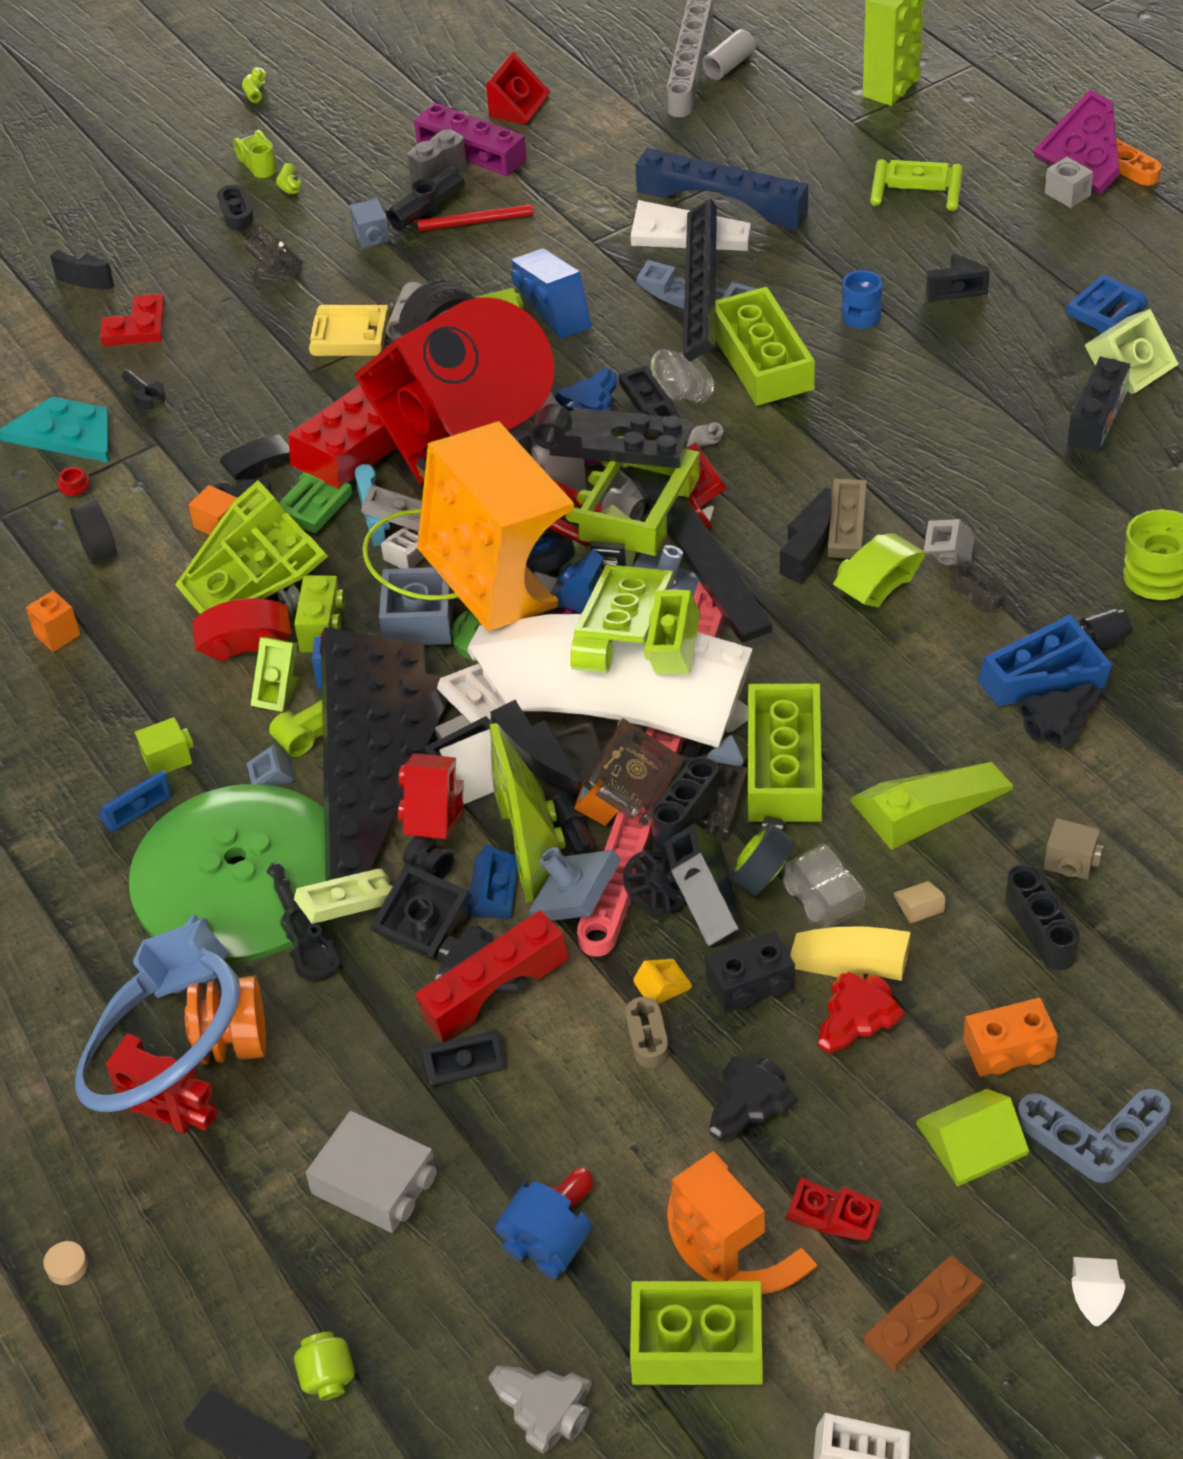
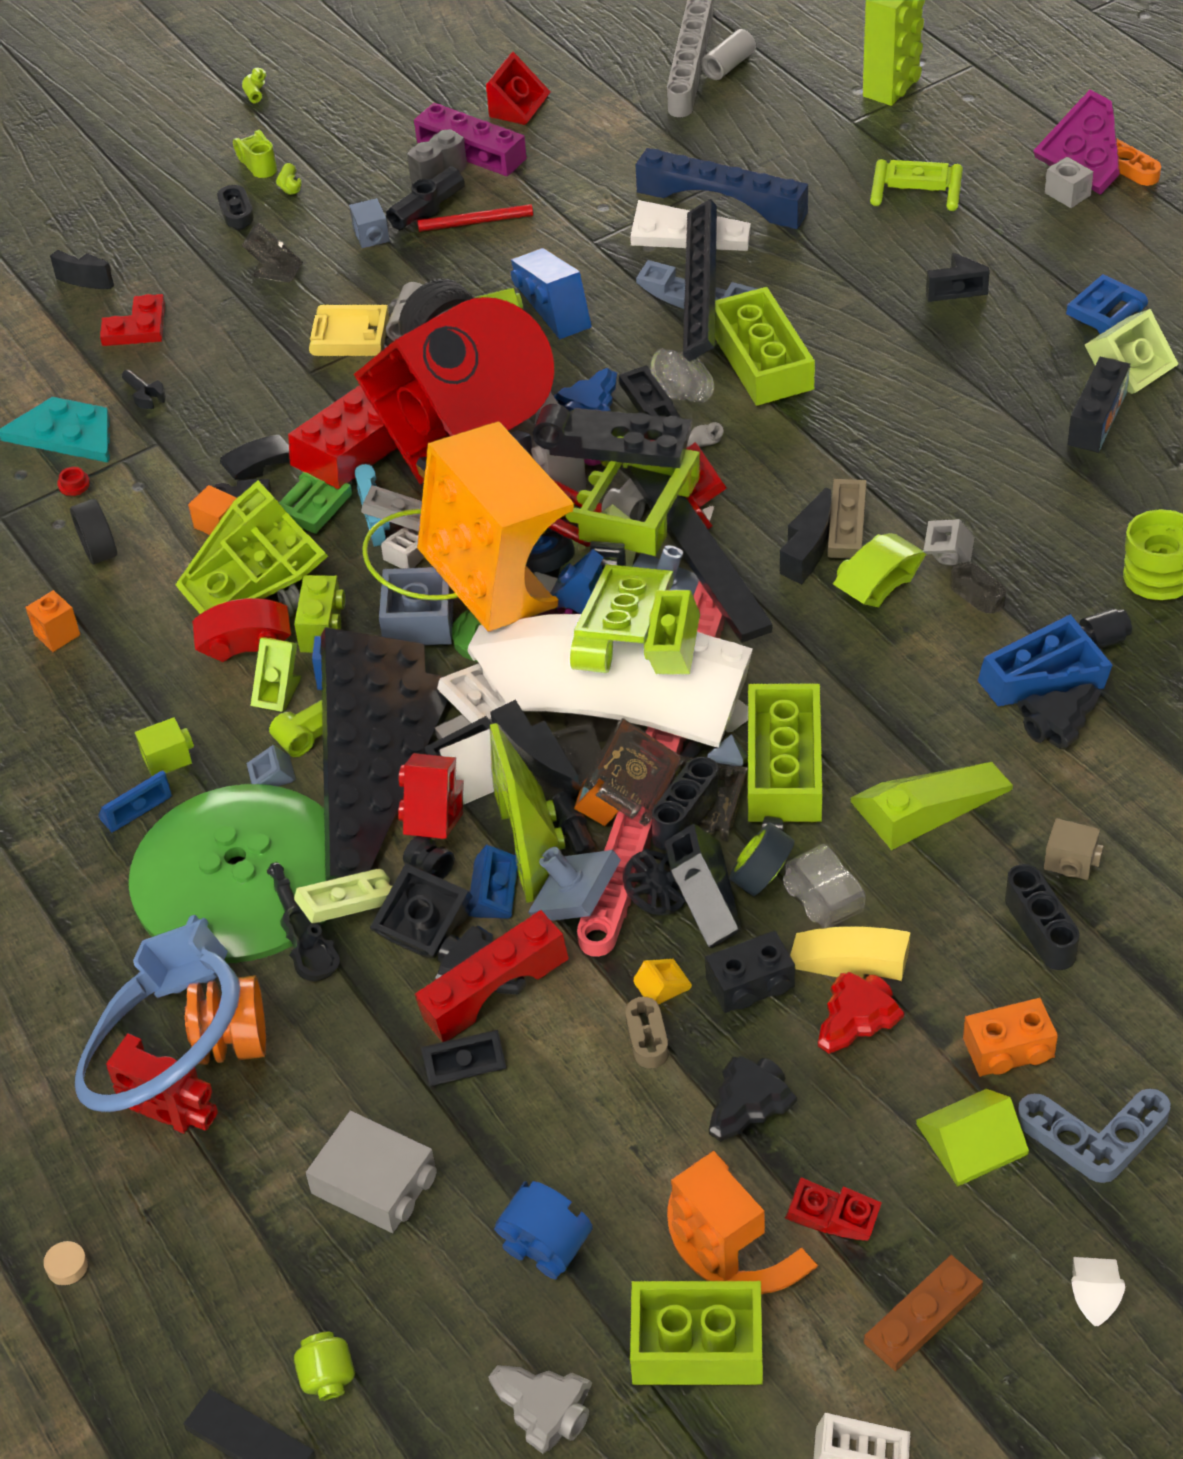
(575, 1186): red arm -> none
(861, 299): blue wheel -> none
(920, 901): tan slope -> none

